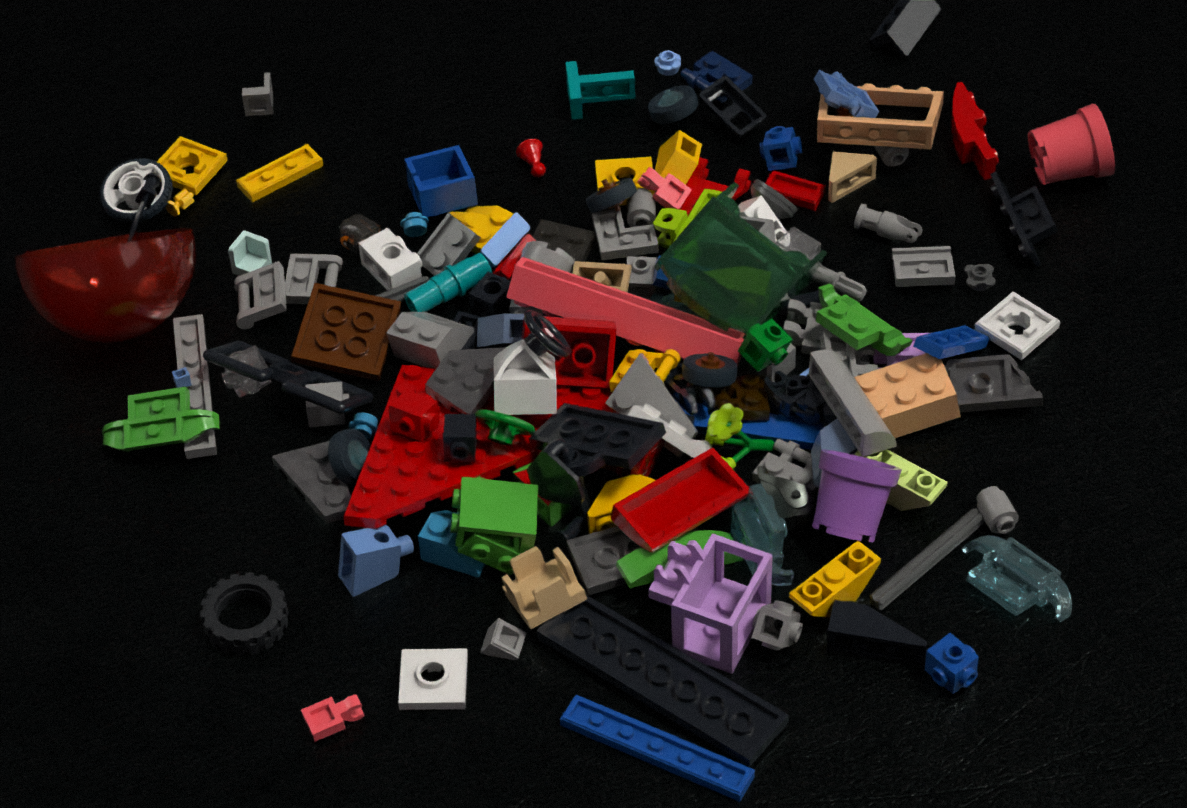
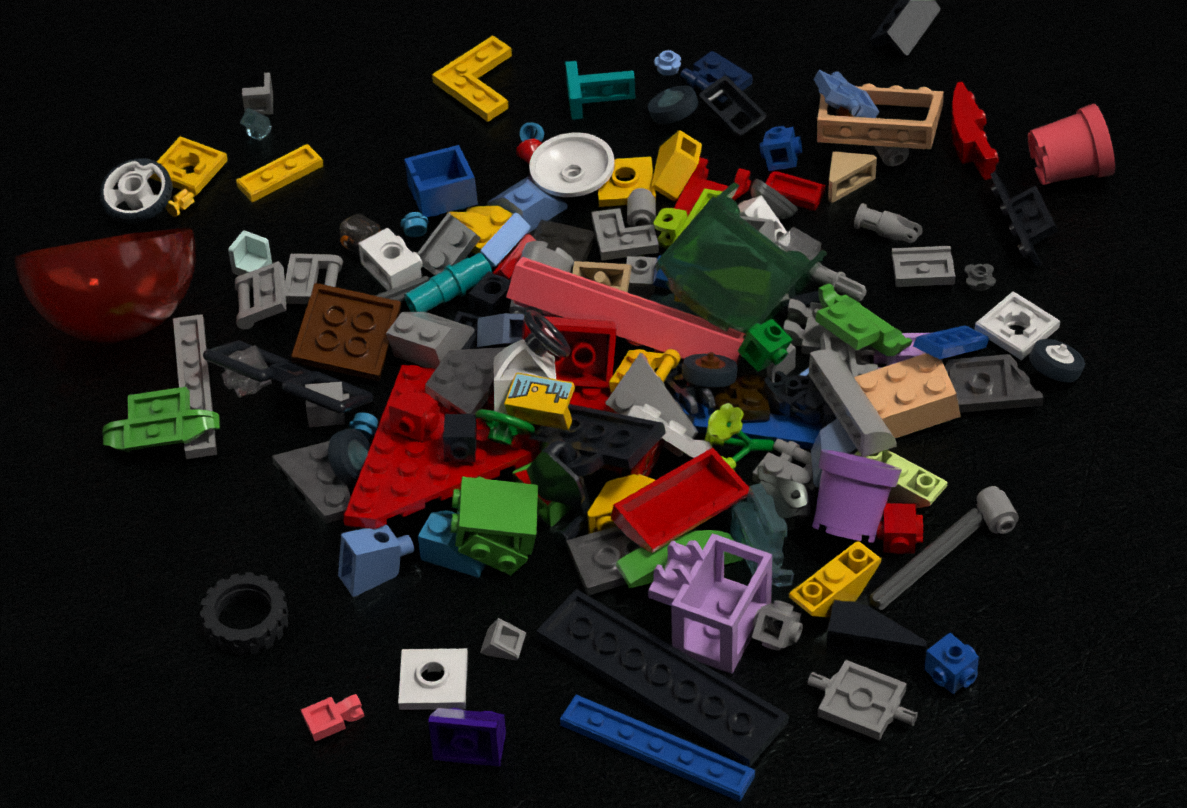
(145, 199): black sword -> none
(181, 378): medium blue piece -> none
(256, 124): none -> clear light blue piece
(461, 76): none -> yellow plate
(467, 736): none -> dark purple slope
(528, 131): none -> dark azure hinge
(529, 202): none -> medium blue slope
(540, 400): none -> yellow panel
(542, 588): tan panel -> none
(572, 164): none -> white dish
(611, 195): black wheel -> none
(668, 190): coral plate -> none
(862, 699): none -> light grey plate
(900, 528): none -> red brick
(1017, 577): clear light blue plate -> none
(1056, 360): none -> black wheel

